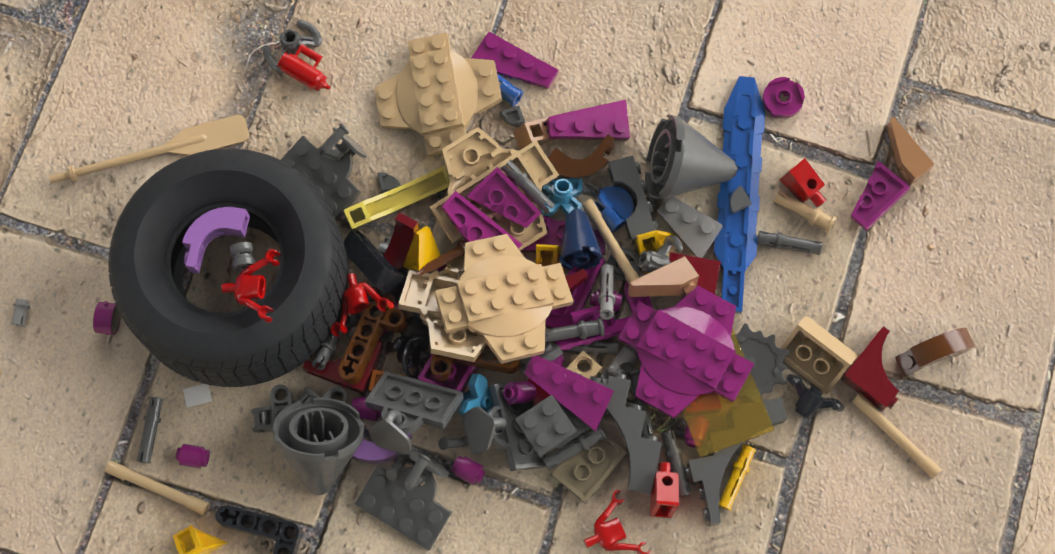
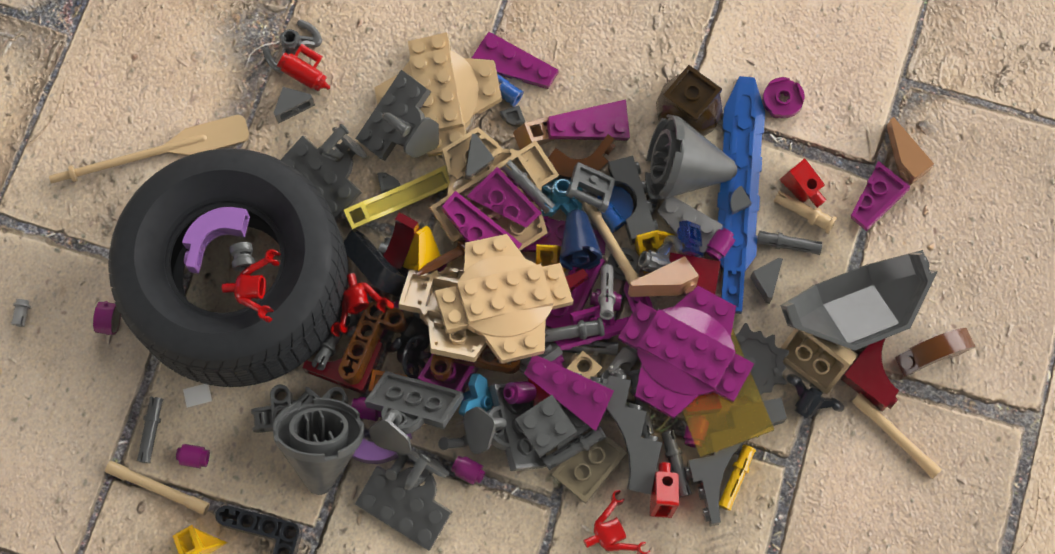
(292, 103): none -> dark grey slope
(401, 121): none -> dark grey plate
(478, 157): none -> dark grey slope
(591, 181): none -> dark grey plate
(690, 236): none -> clear blue plate
(692, 99): none -> dark brown plate
(720, 244): none -> magenta brick
(766, 278): none -> dark grey slope
(863, 302): none -> dark grey panel

